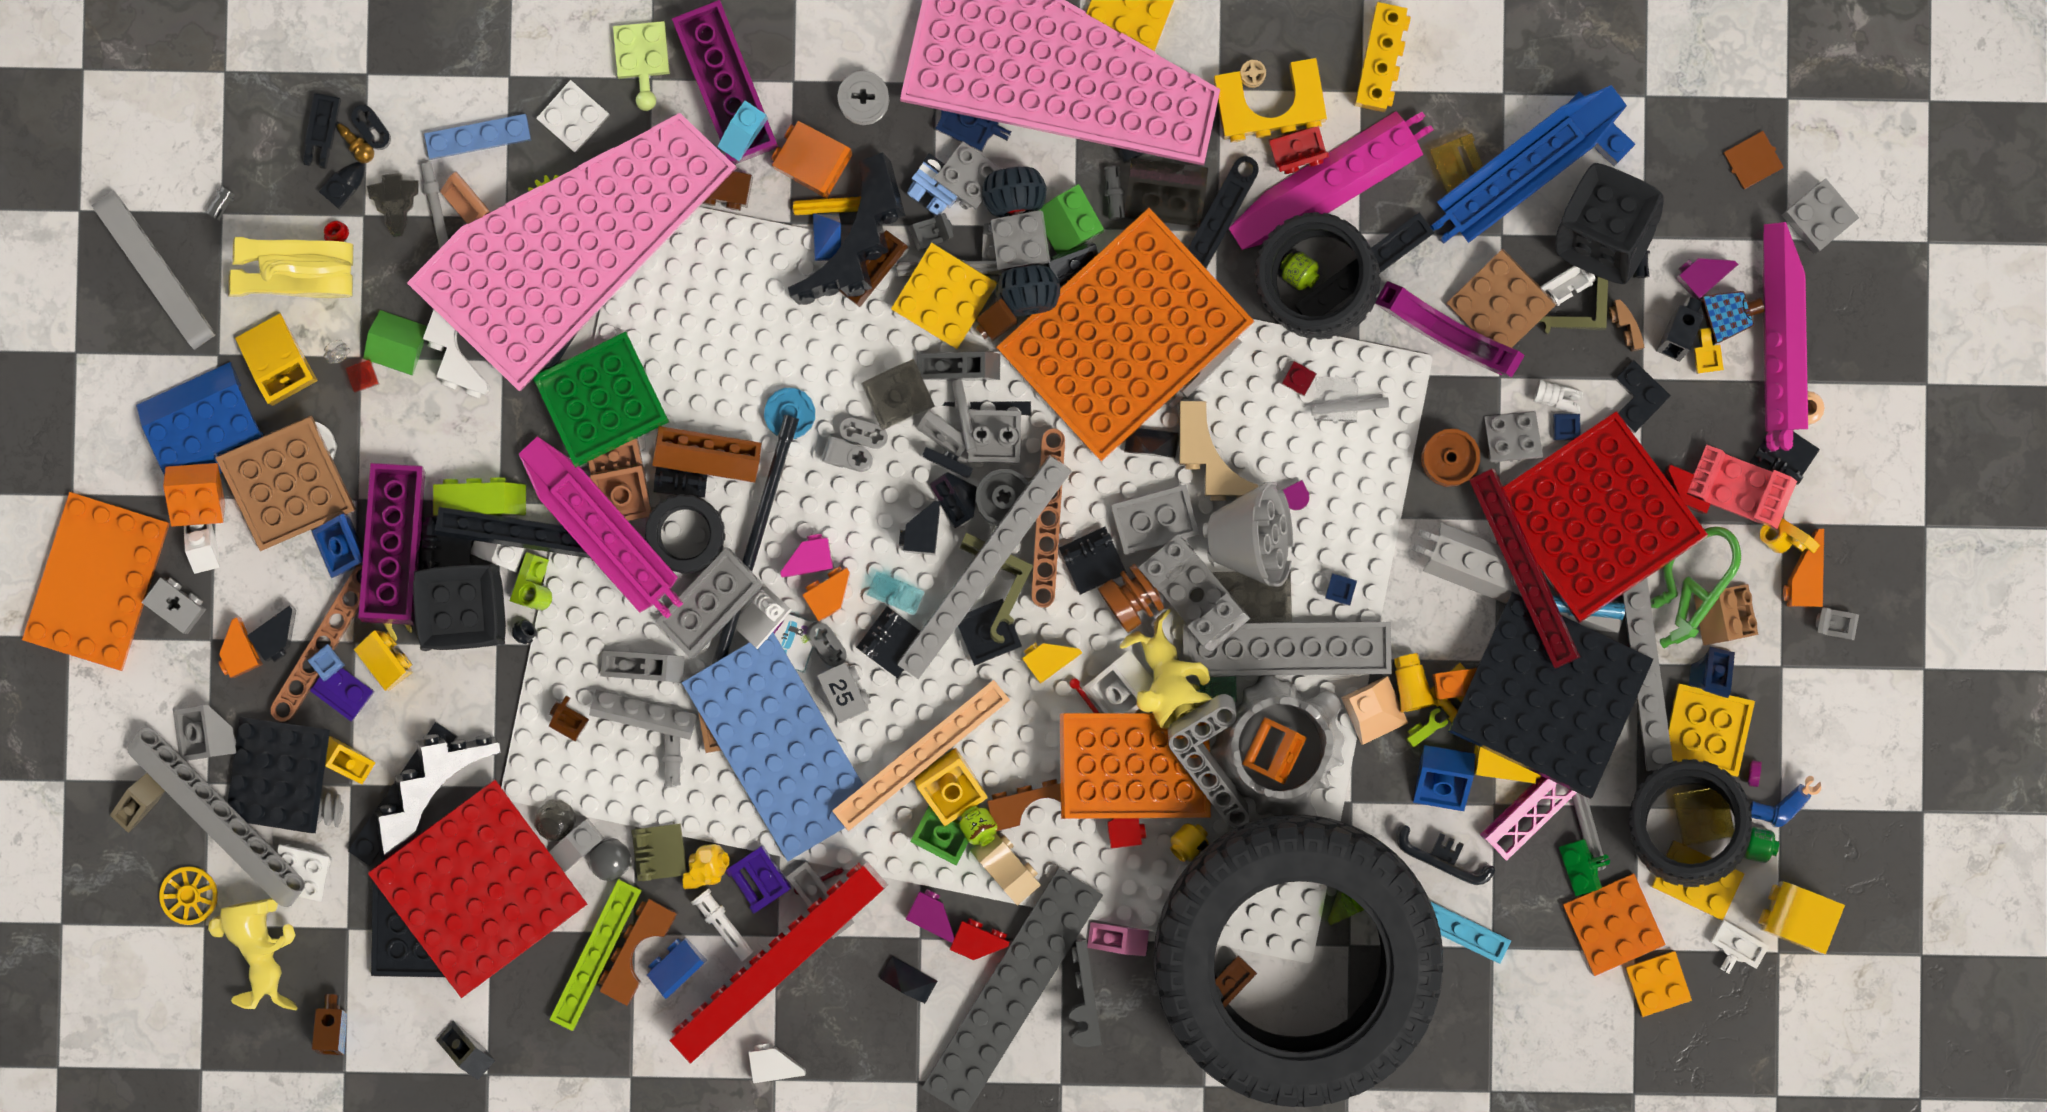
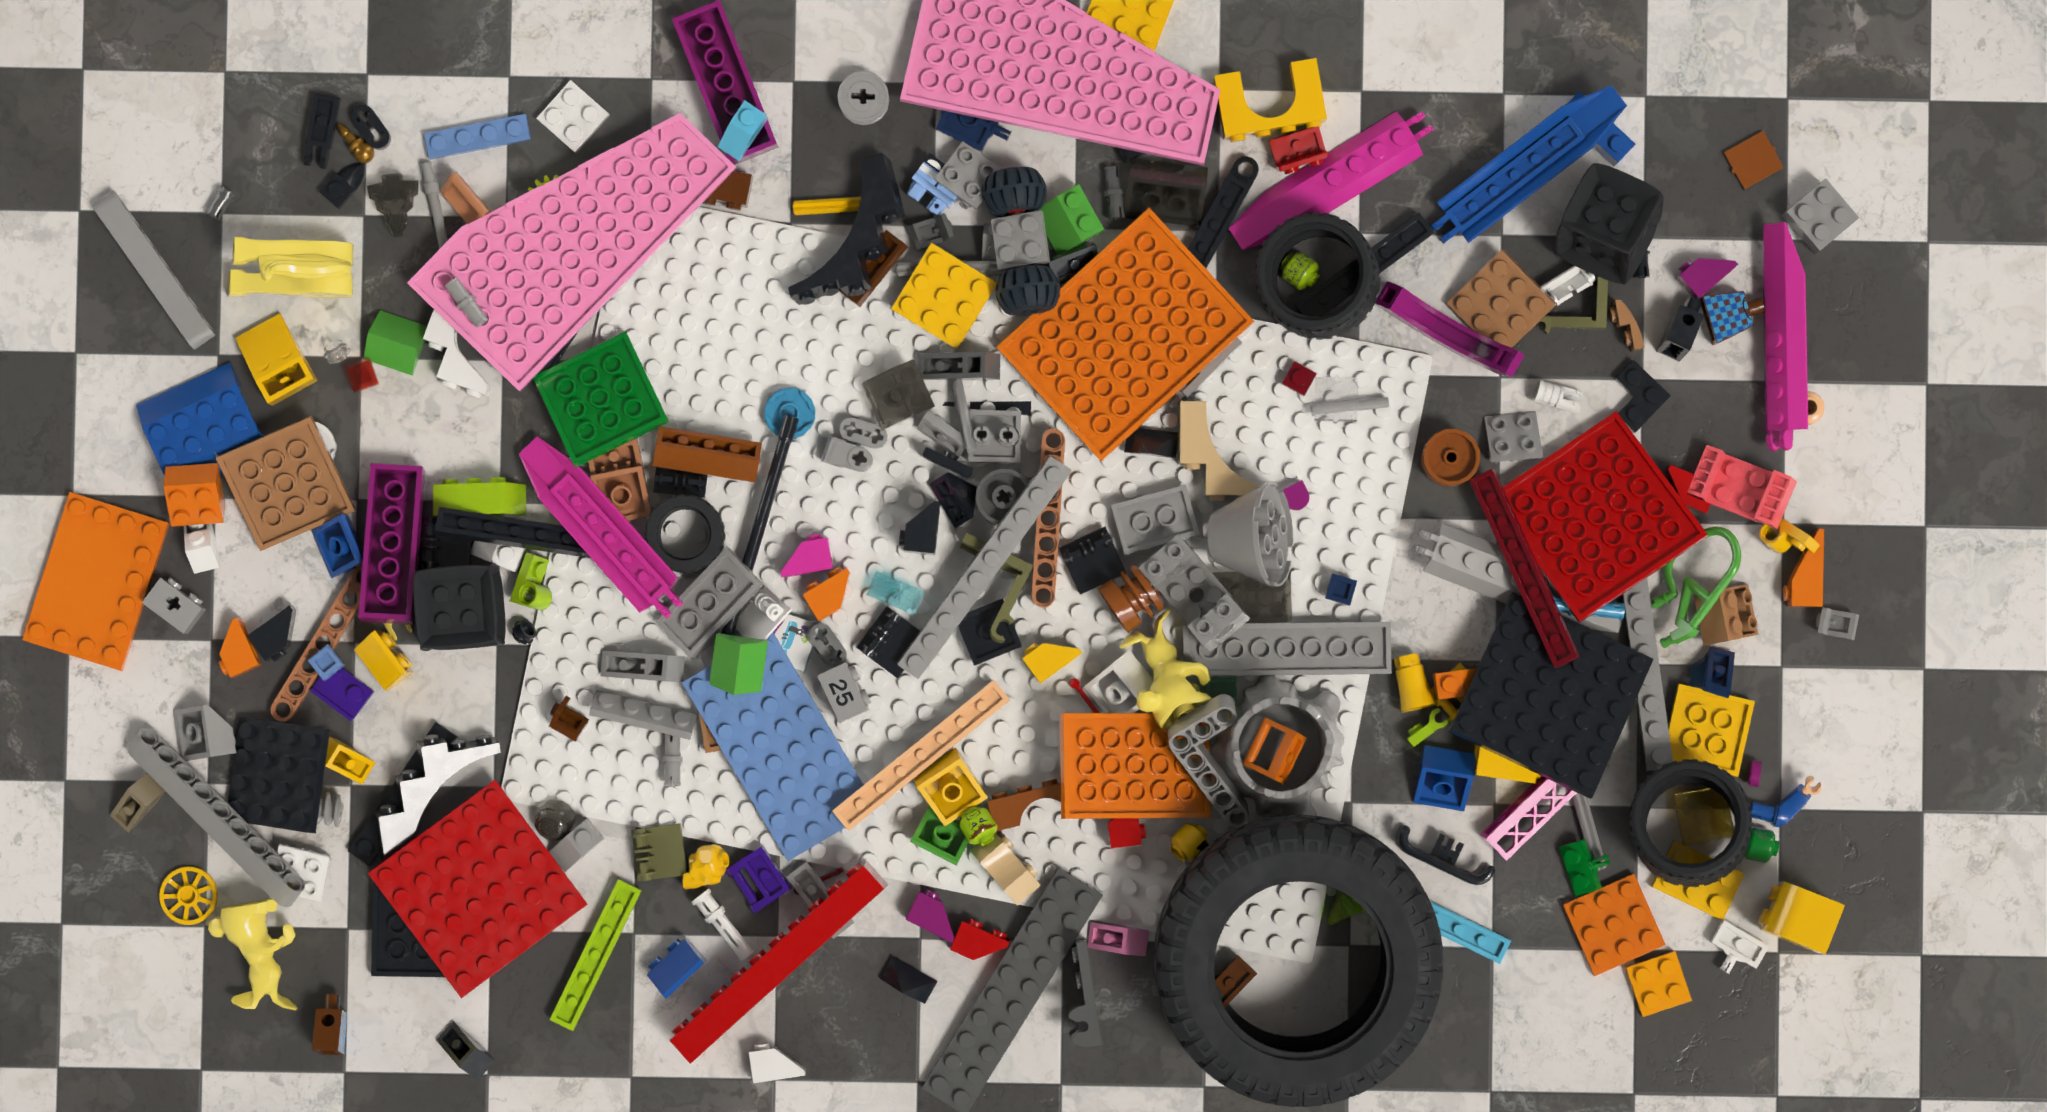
(336, 231): red plate -> none
(466, 302): none -> light grey pin
(610, 860): dark grey hair -> none
(622, 980): dark orange arch -> none
(642, 53): yellowish green plate -> none
(738, 664): none -> bright green slope
(811, 158): orange slope -> none
(826, 235): blue slope -> none
(995, 321): reddish brown slope -> none
(1252, 69): tan wheel -> none
(1374, 710): light nougat slope -> none
(1381, 57): yellow brick -> none
(1450, 164): clear yellow plate -> none
(1566, 426): dark blue tile -> none
(1708, 356): yellow plate -> none
(1790, 462): black hinge -> none

